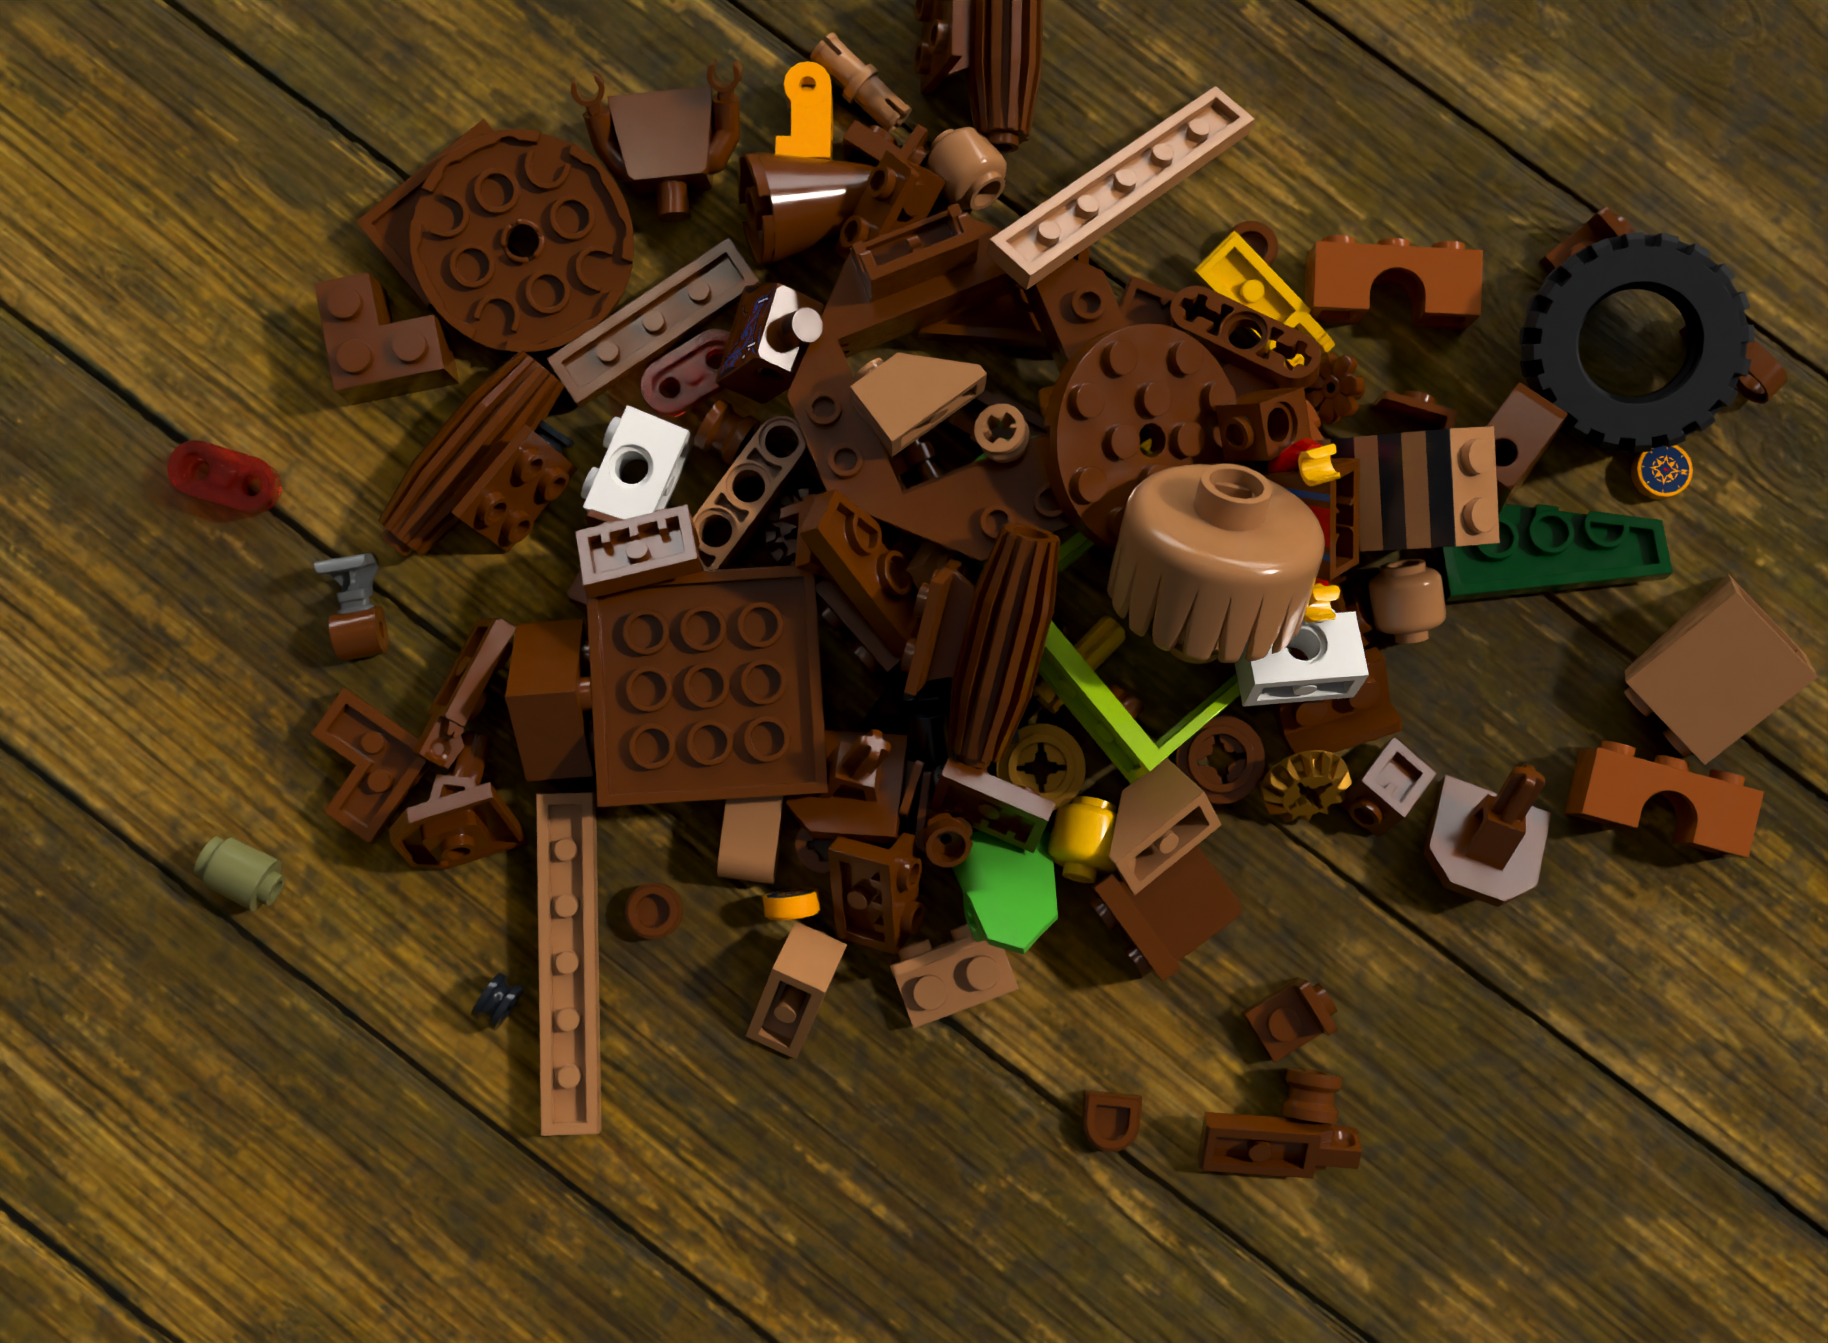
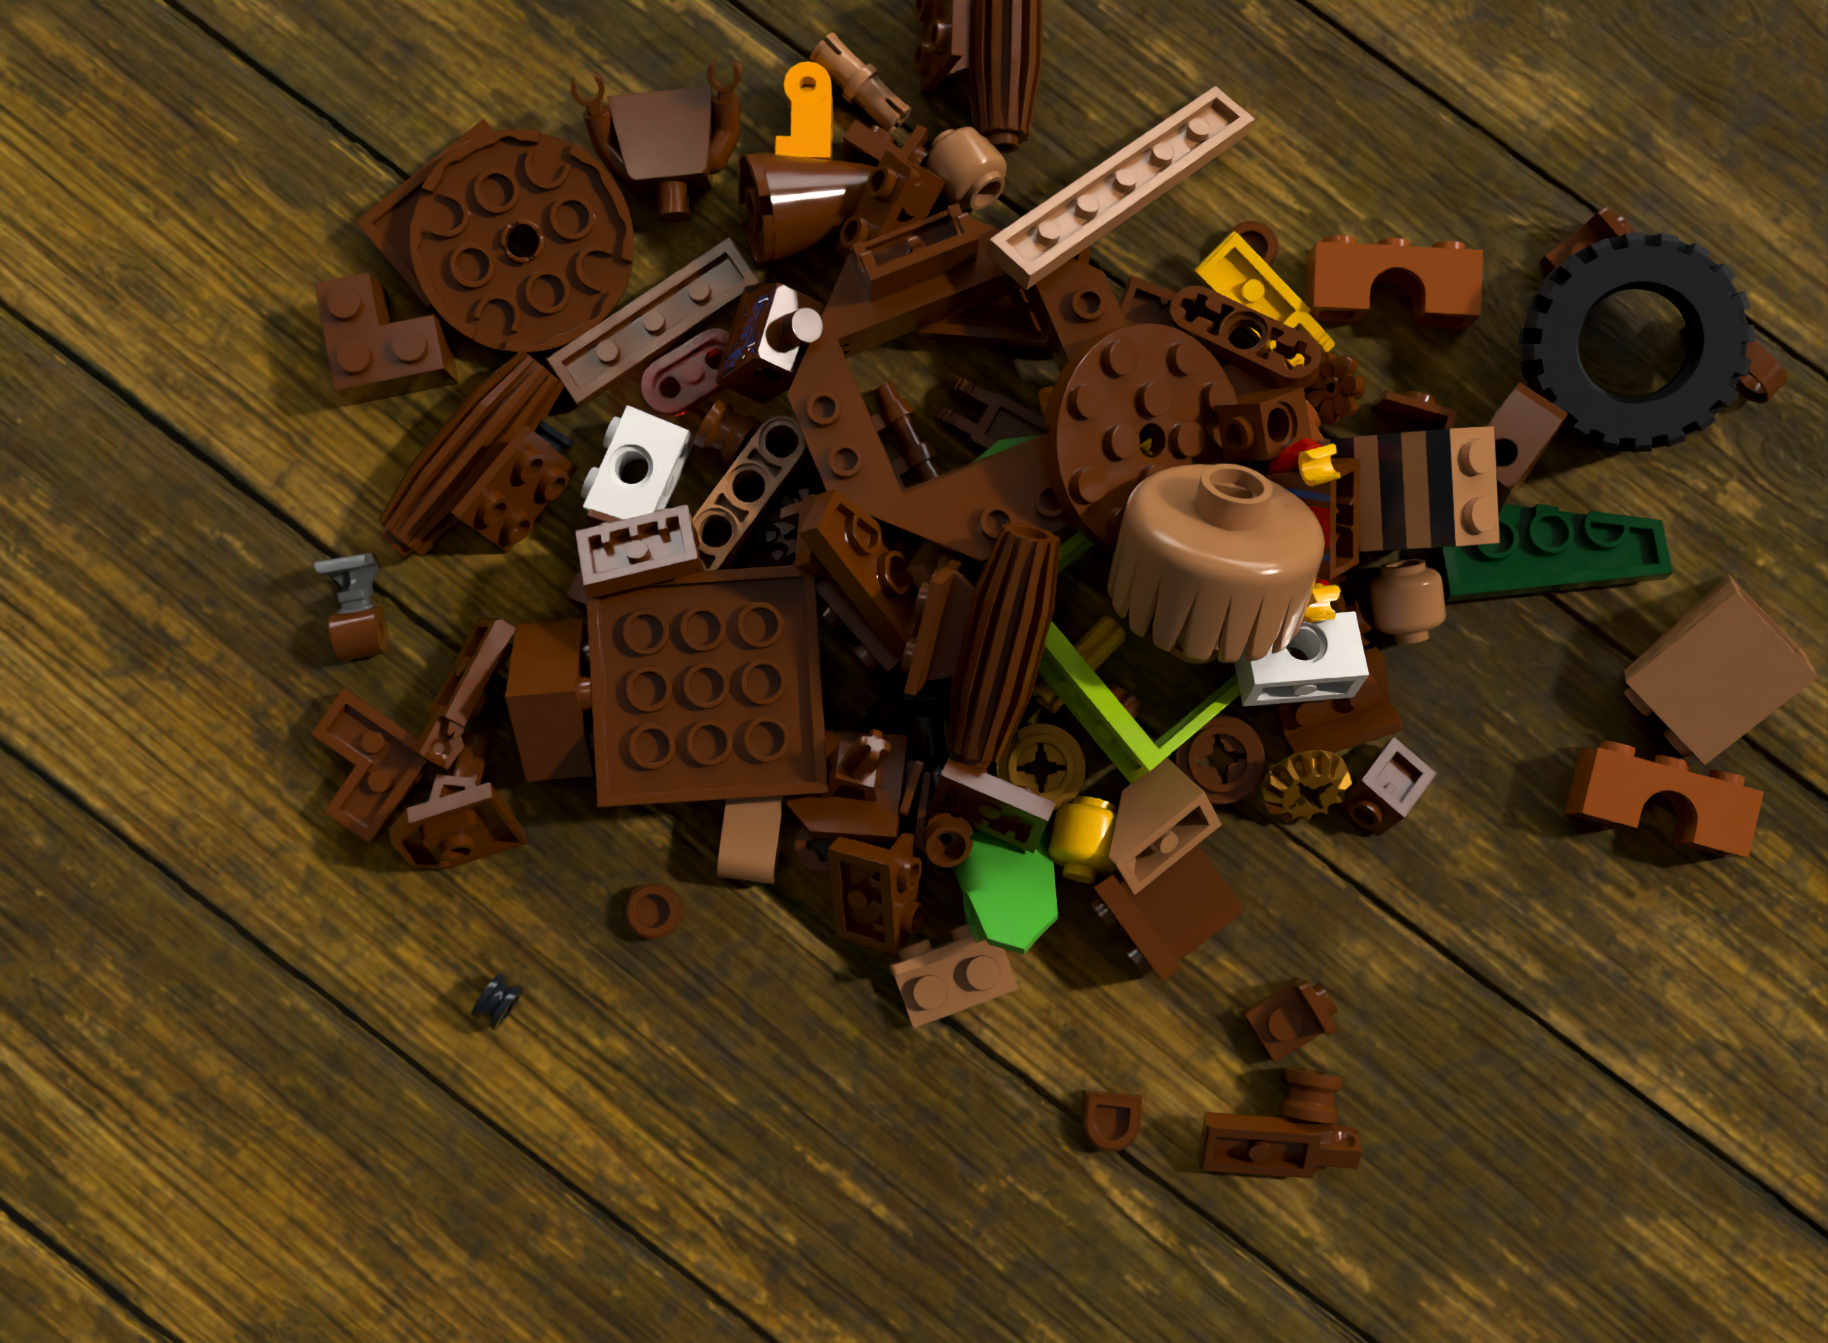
(227, 477): clear red plate -> none
(240, 872): olive brick -> none
(568, 964): medium nougat plate -> none
(791, 904): light orange tile -> none
(795, 989): medium nougat slope -> none
(912, 395): medium nougat slope -> none
(1002, 416): medium nougat bush -> none
(1488, 840): reddish brown piece -> none
(1661, 472): tile -> none

